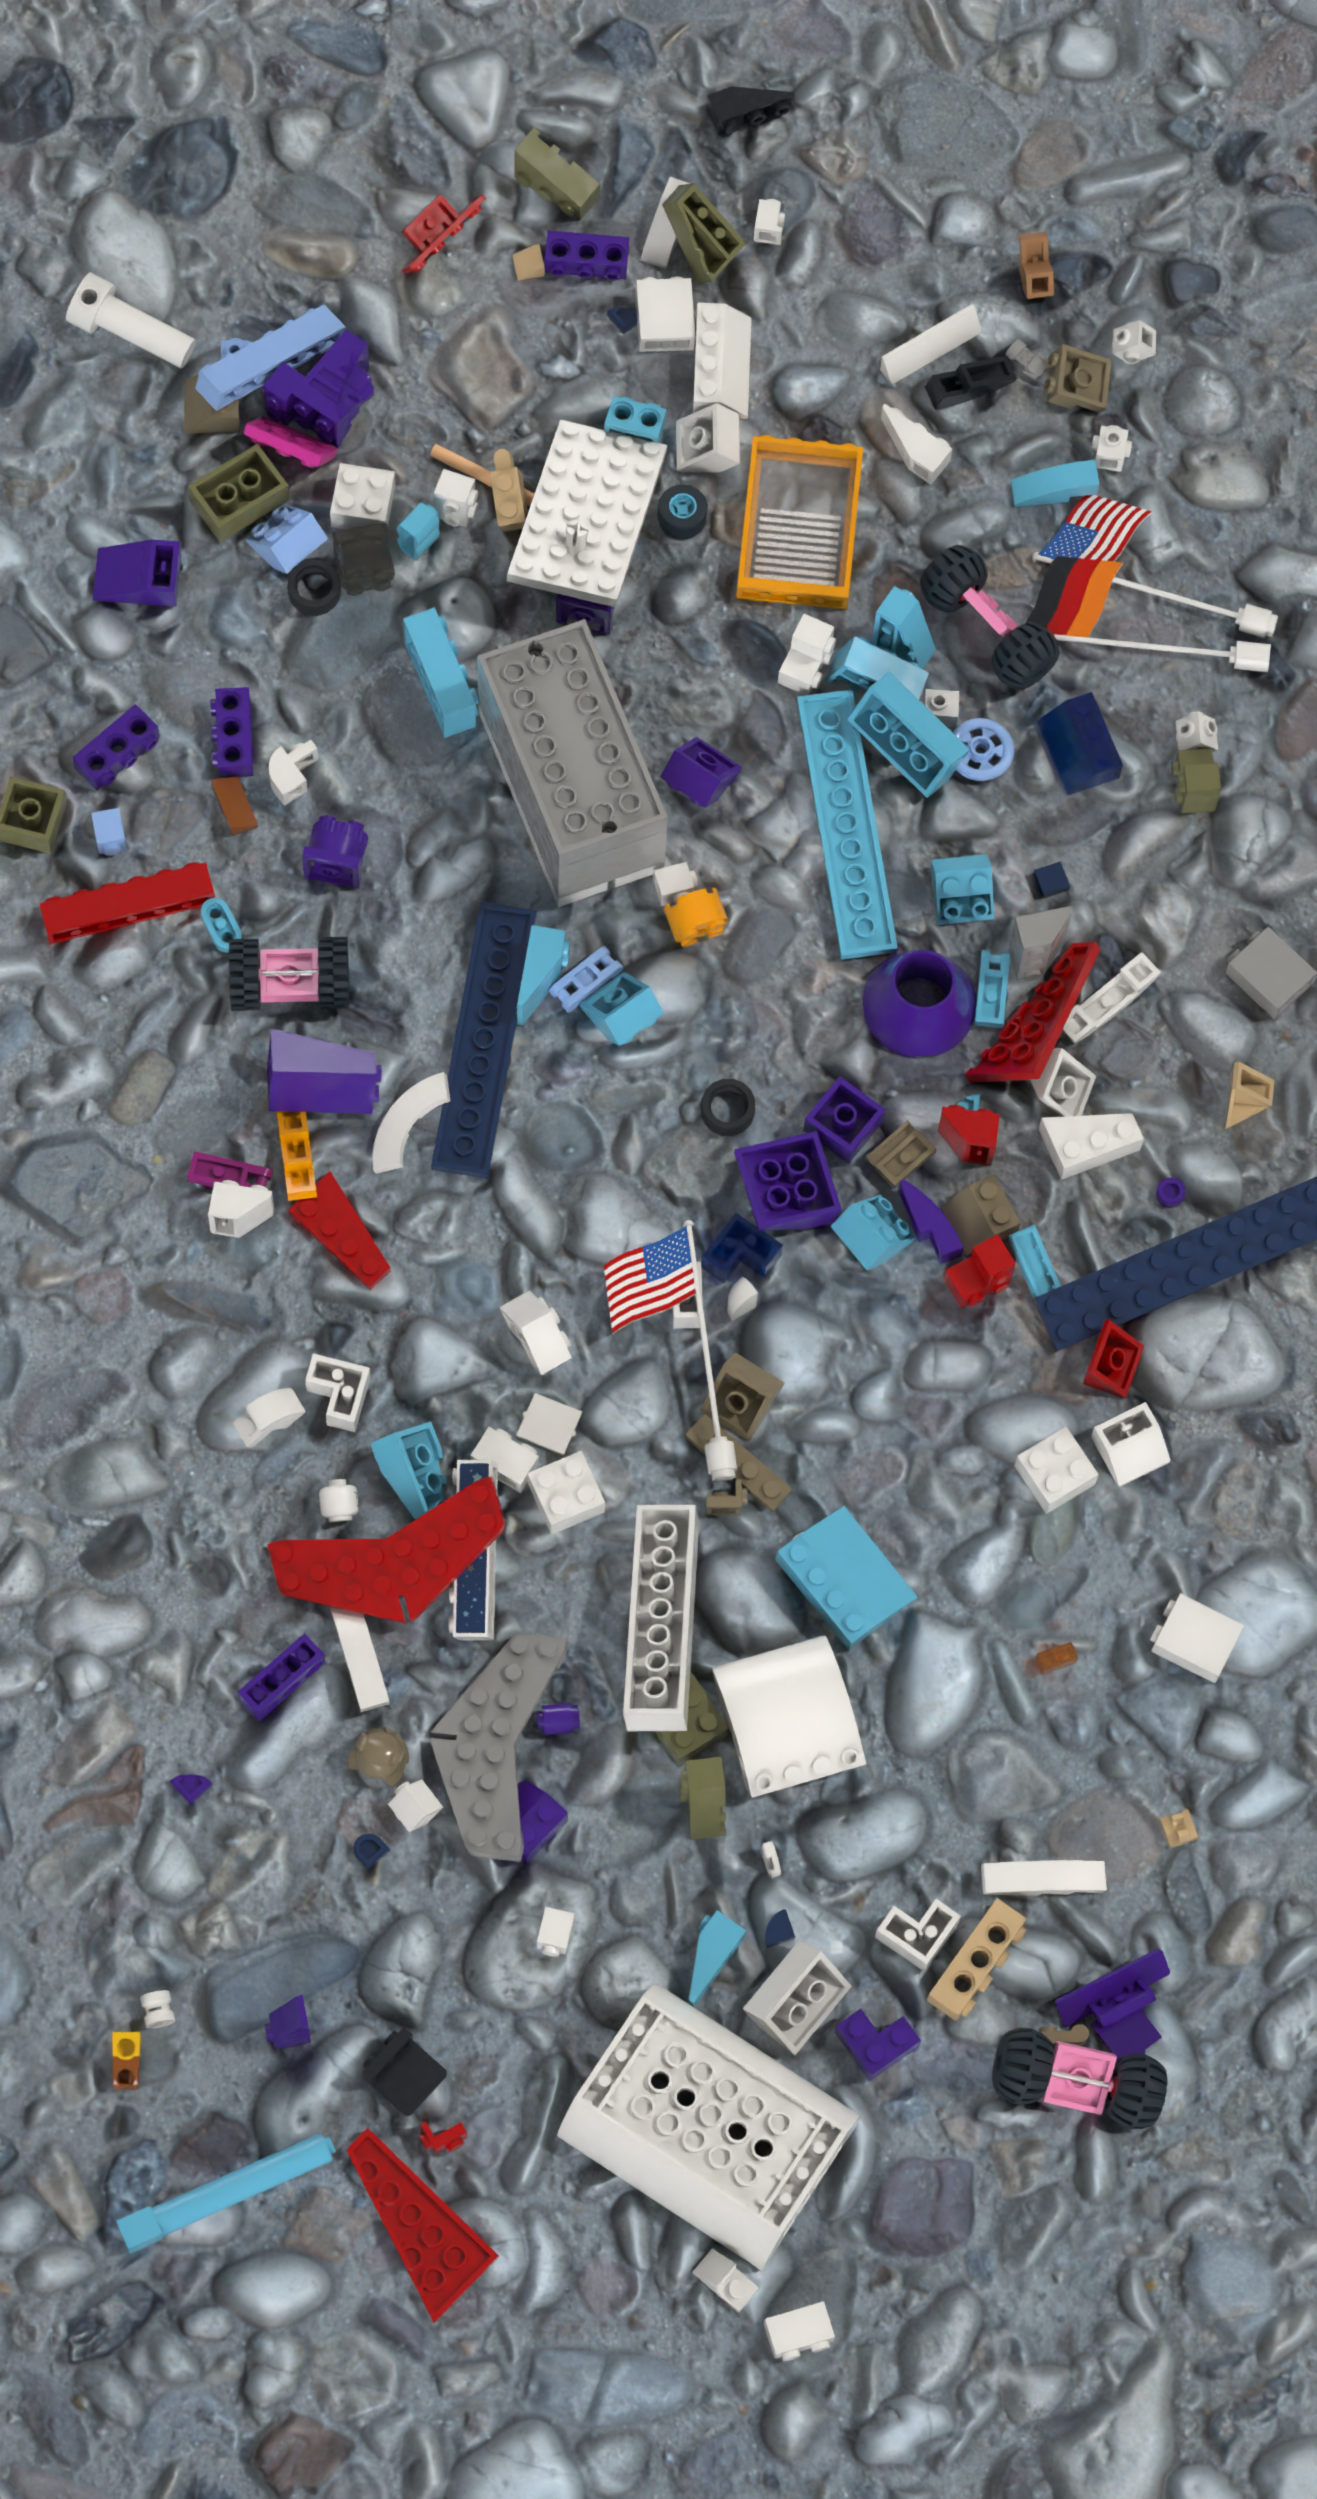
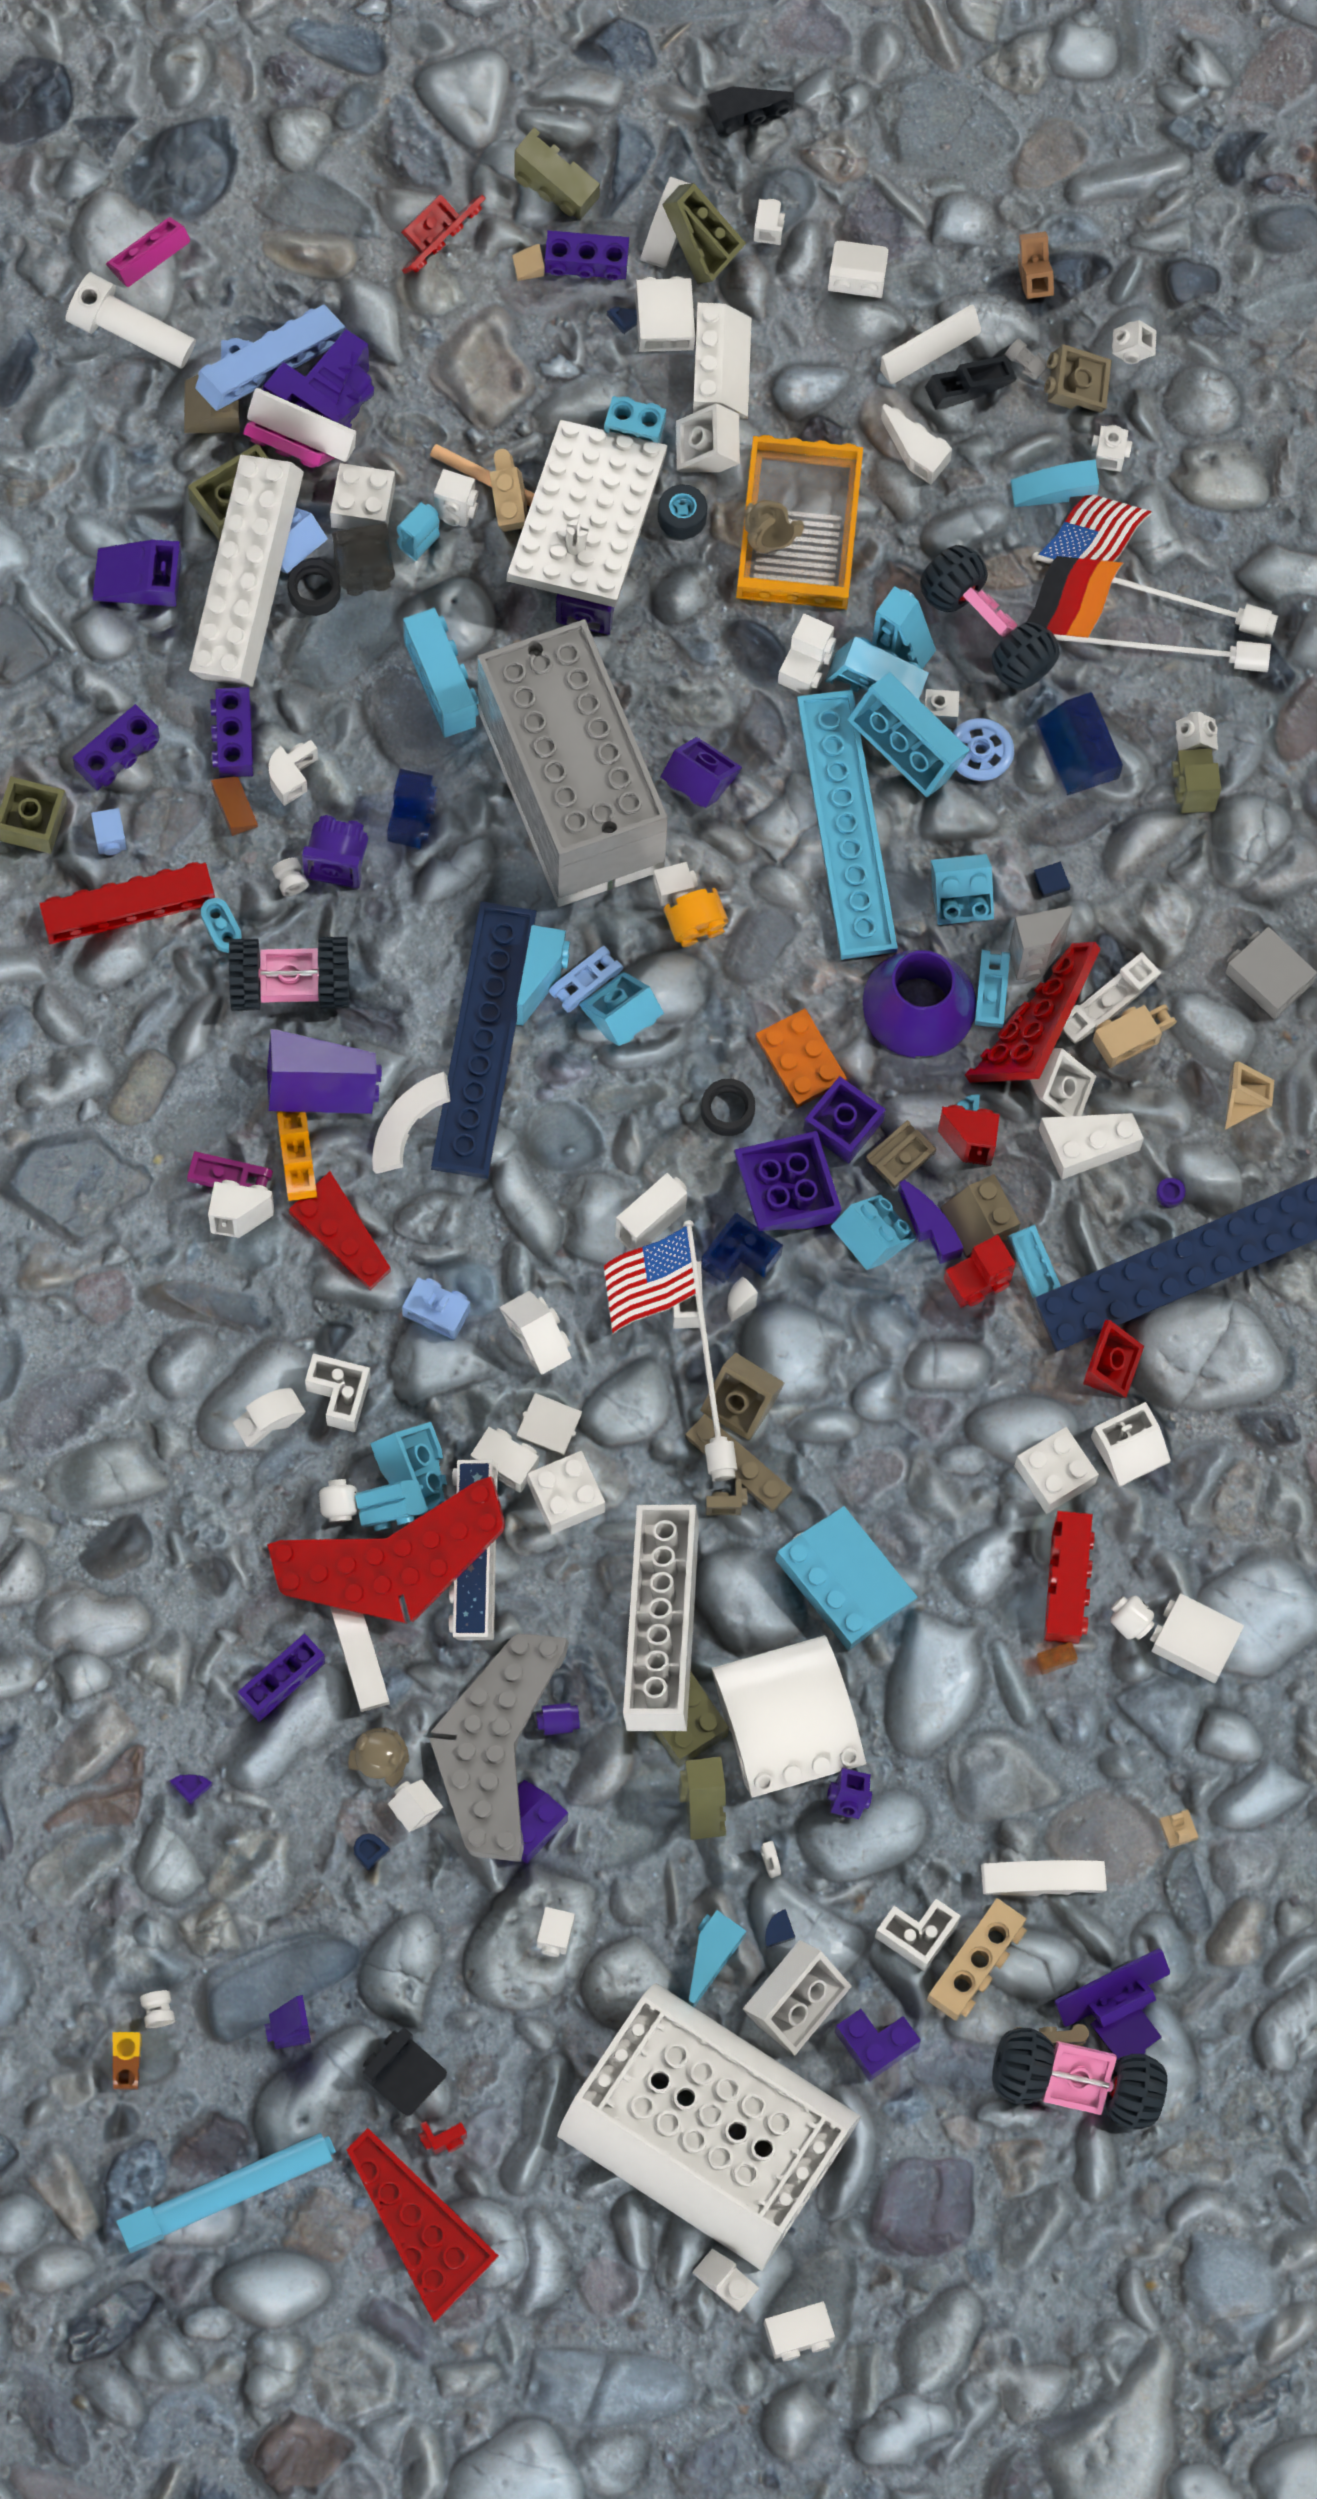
(149, 251): none -> dark pink slope
(246, 570): none -> white brick
(290, 877): none -> white wheel
(301, 425): none -> white slope
(390, 1504): none -> medium azure brick
(413, 803): none -> clear blue brick
(436, 1307): none -> light blue brick
(651, 1213): none -> white brick
(770, 527): none -> dark tan helmet
(800, 1057): none -> orange plate
(850, 1793): none -> dark purple brick
(858, 269): none -> white bracket
(1068, 1577): none -> red wedge
(1131, 1033): none -> tan brick
(1132, 1617): none -> white head

